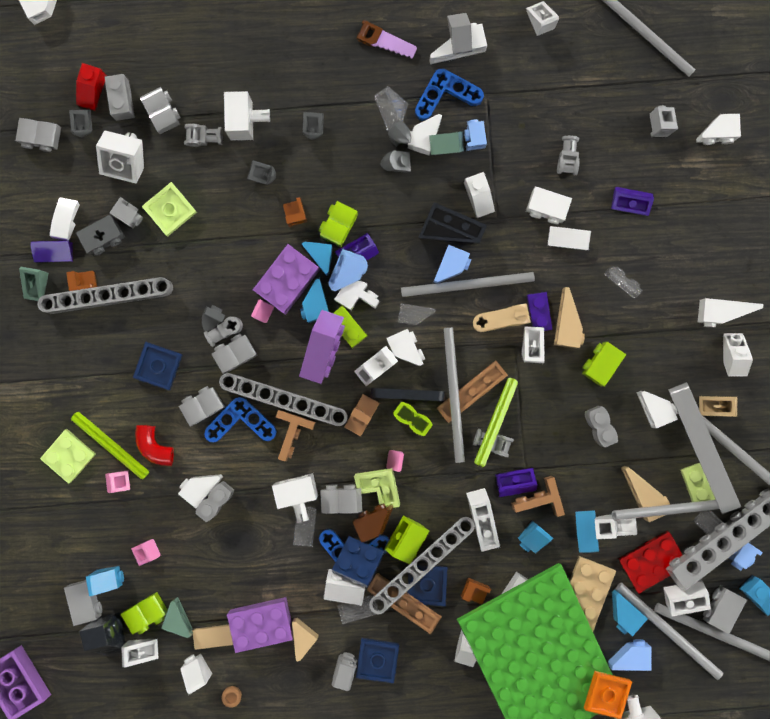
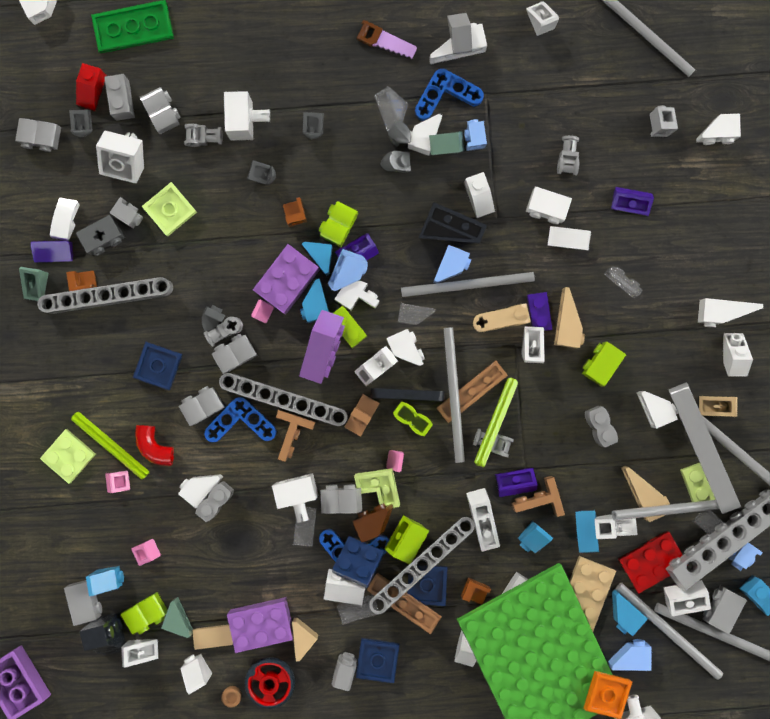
(132, 26): none -> green tile
(255, 673): none -> red wheel

